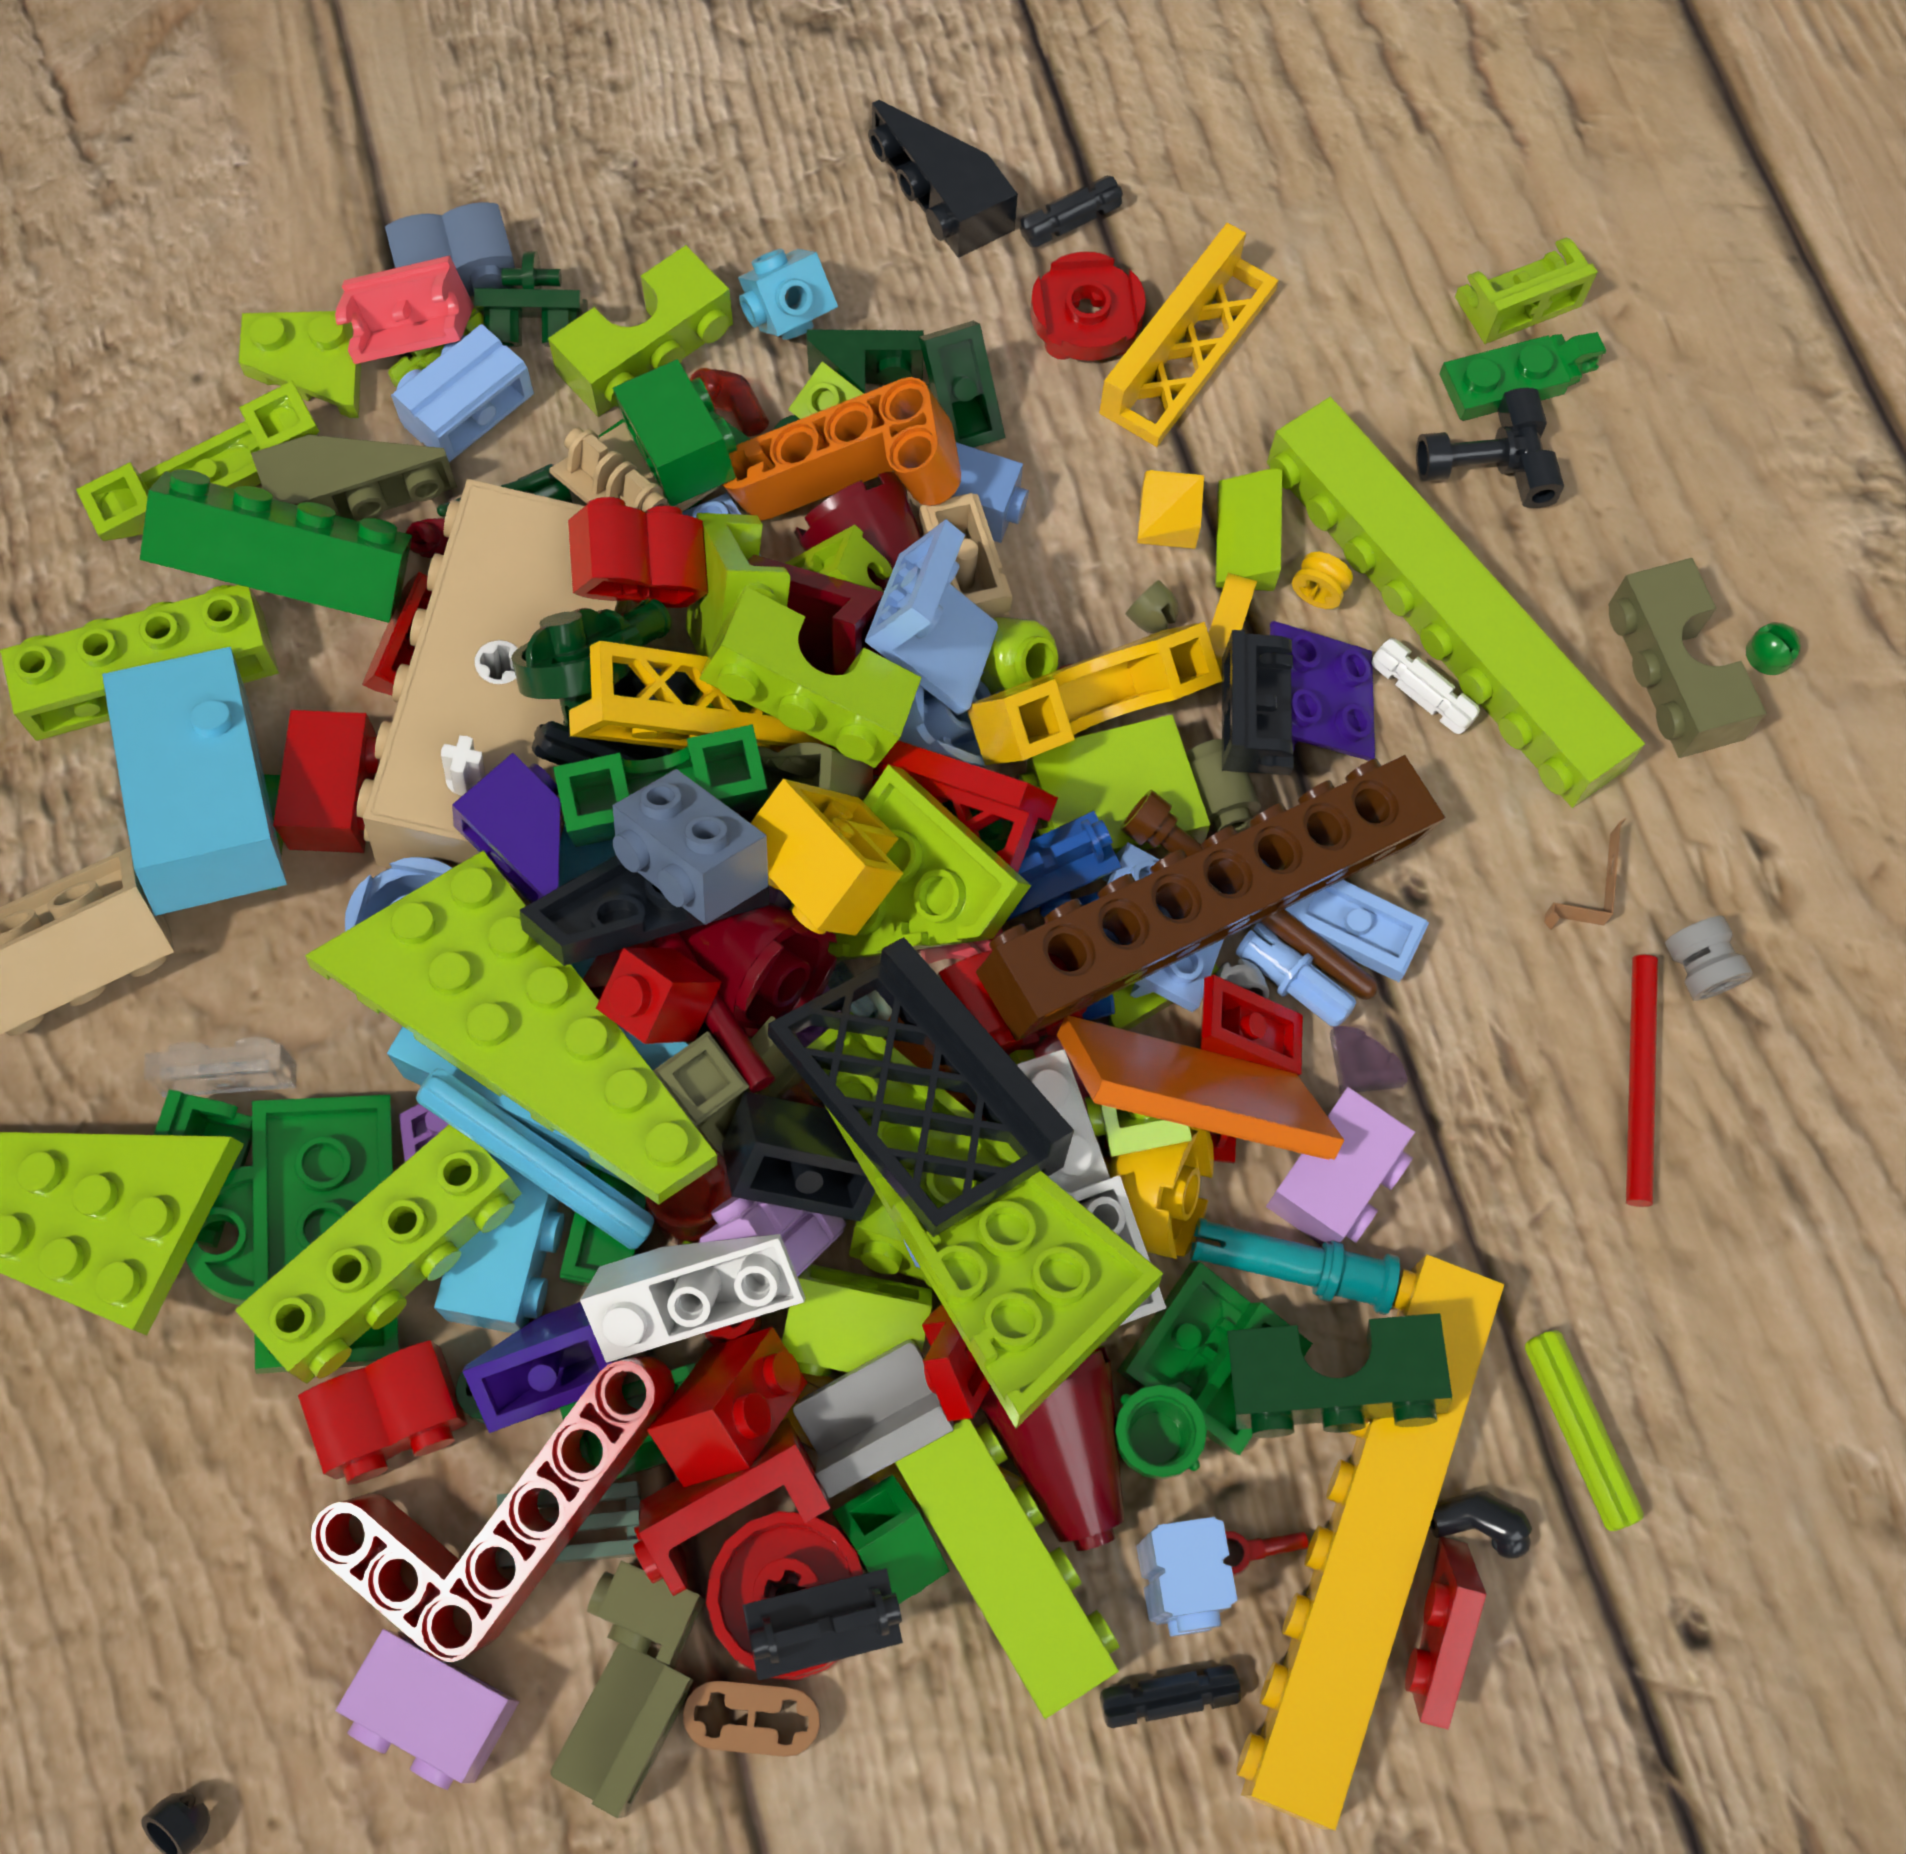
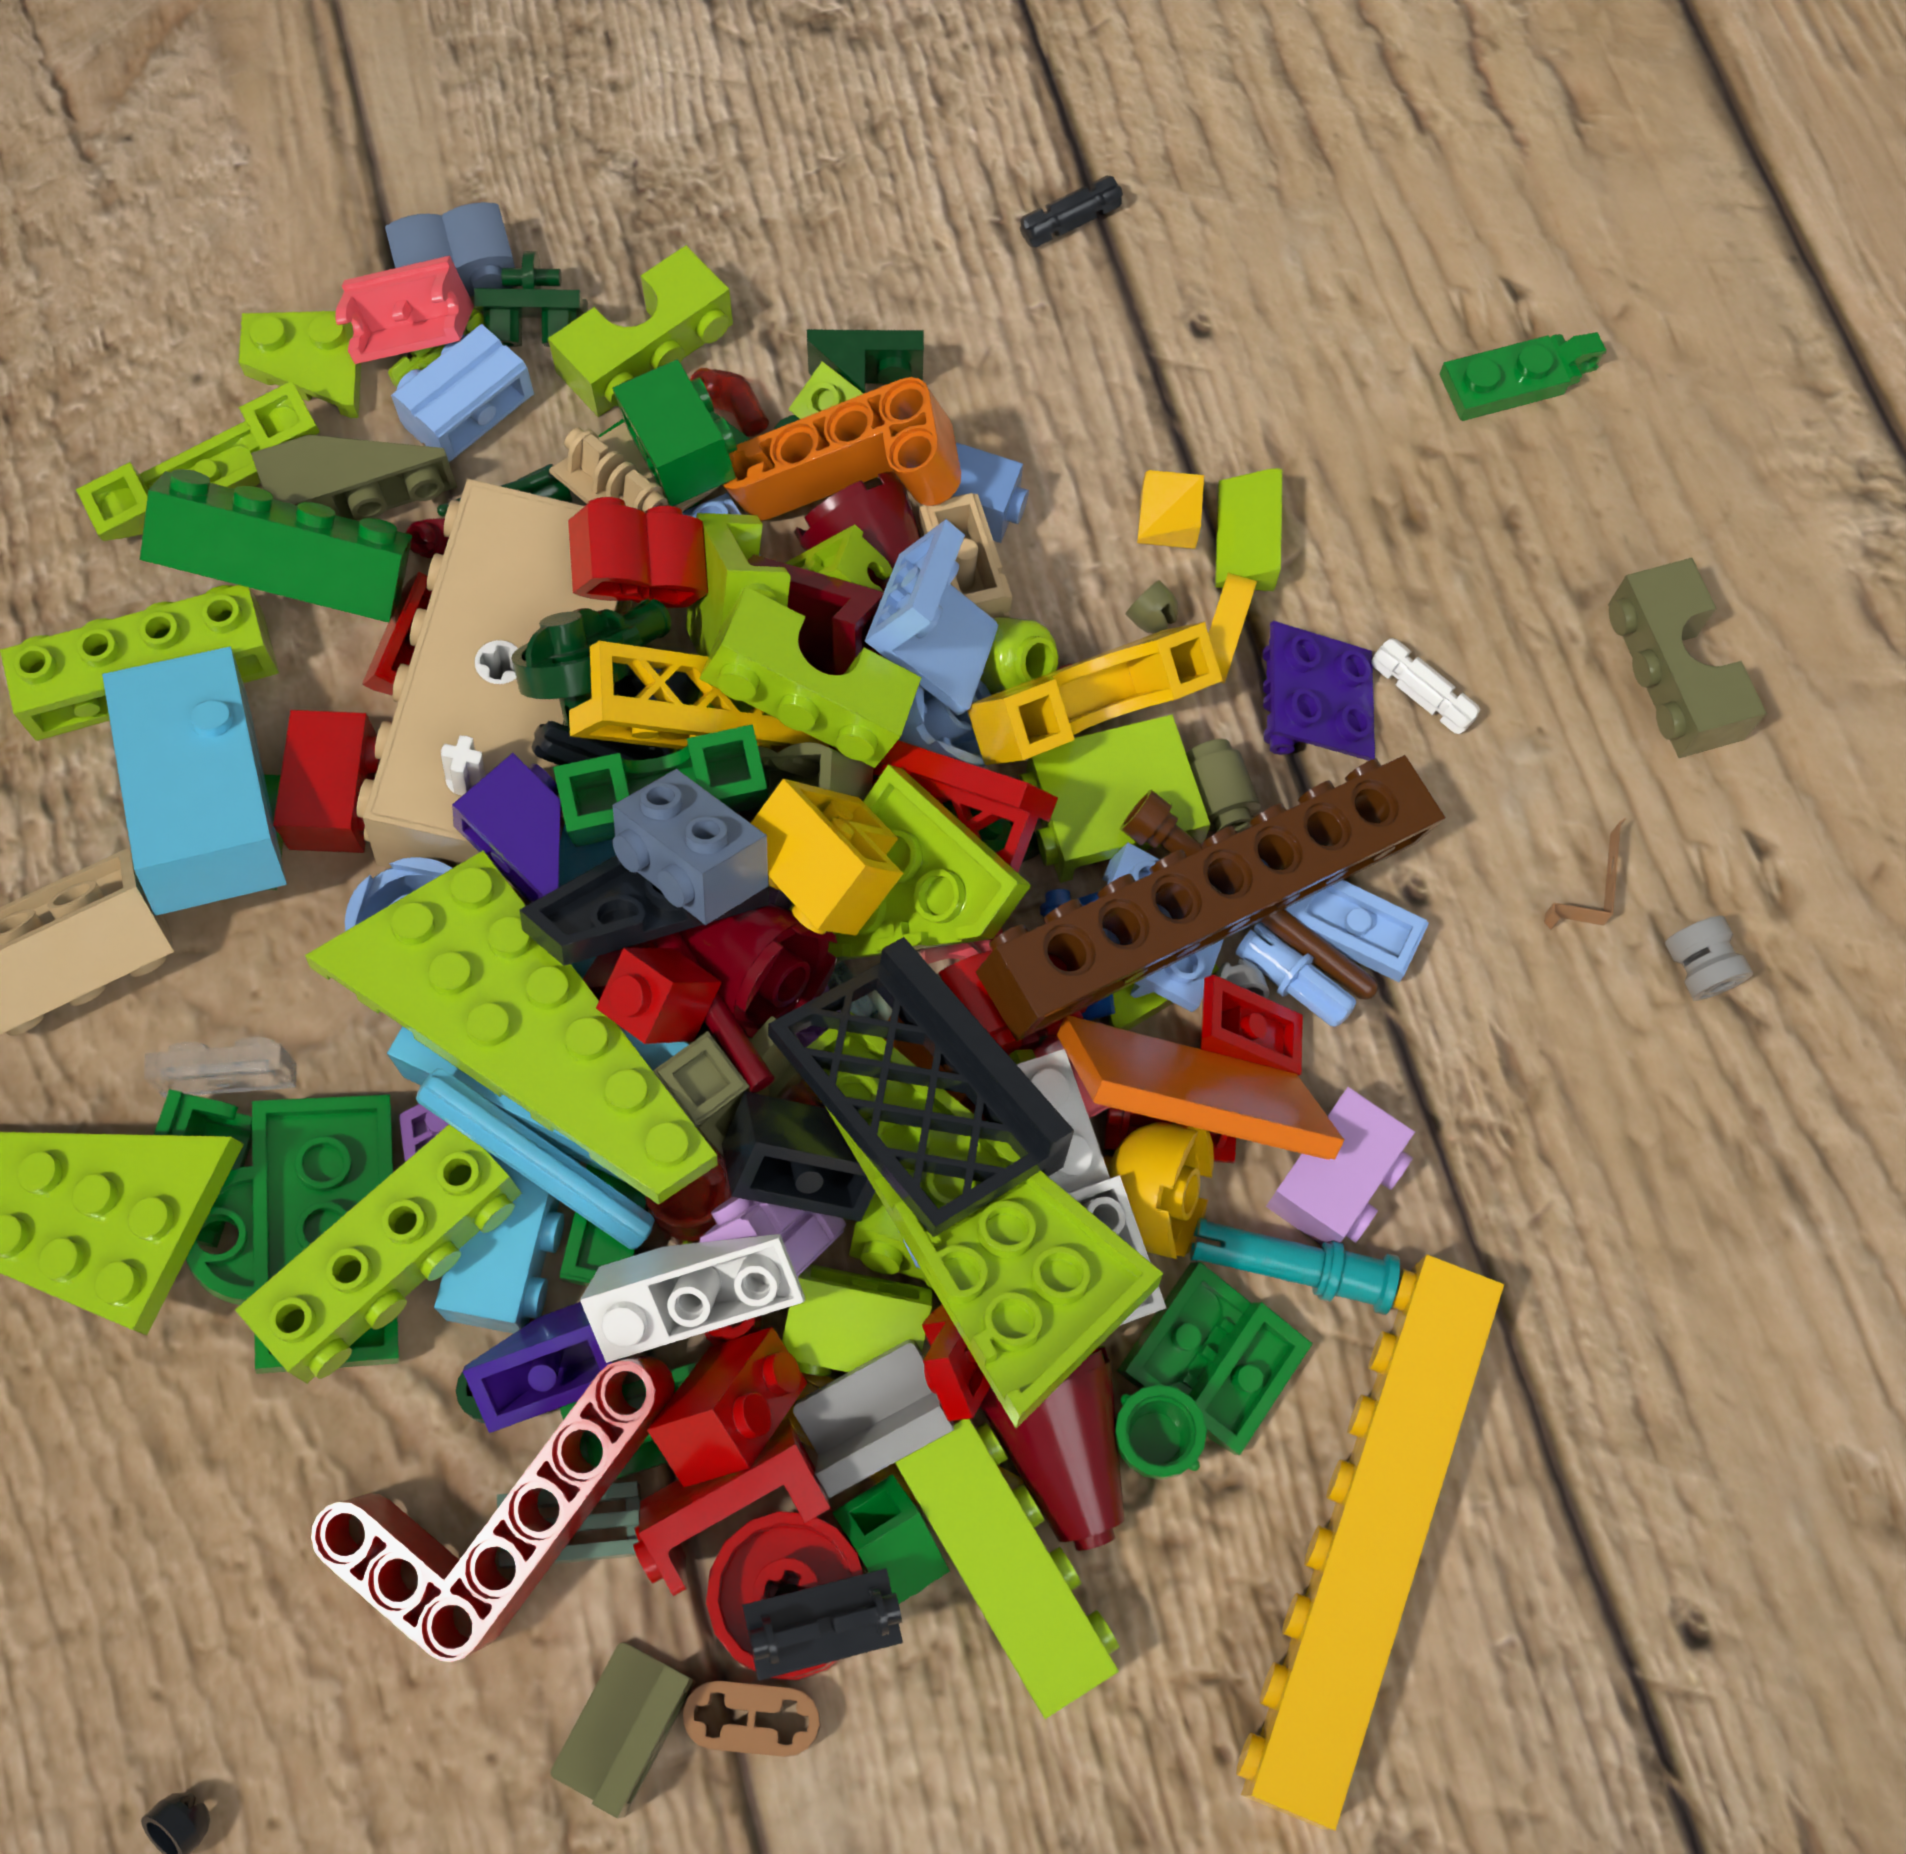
(382, 1411): red brick -> none
(426, 1710): lavender brick -> none
(645, 1612): olive brick -> none
(786, 292): medium azure brick -> none
(953, 182): black slope -> none
(963, 382): dark green slope -> none
(1065, 861): blue hinge -> none
(1087, 335): red plate -> none
(1131, 1131): lime bracket -> none
(1170, 1696): black axle -> none
(1171, 324): yellow fence -> none
(1187, 1575): light blue brick -> none
(1257, 704): black hinge -> none
(1261, 1548): red hand -> none
(1322, 580): yellow bush -> none
(1364, 1062): clear purple tile -> none
(1400, 1380): dark green arch -> none
(1448, 1633): red wing -> none
(1453, 603): lime brick -> none
(1488, 1514): black arm -> none
(1514, 450): black bar -> none
(1527, 293): lime hinge -> none
(1584, 1431): lime axle -> none
(1642, 1081): red bar -> none
(1773, 648): green hinge -> none

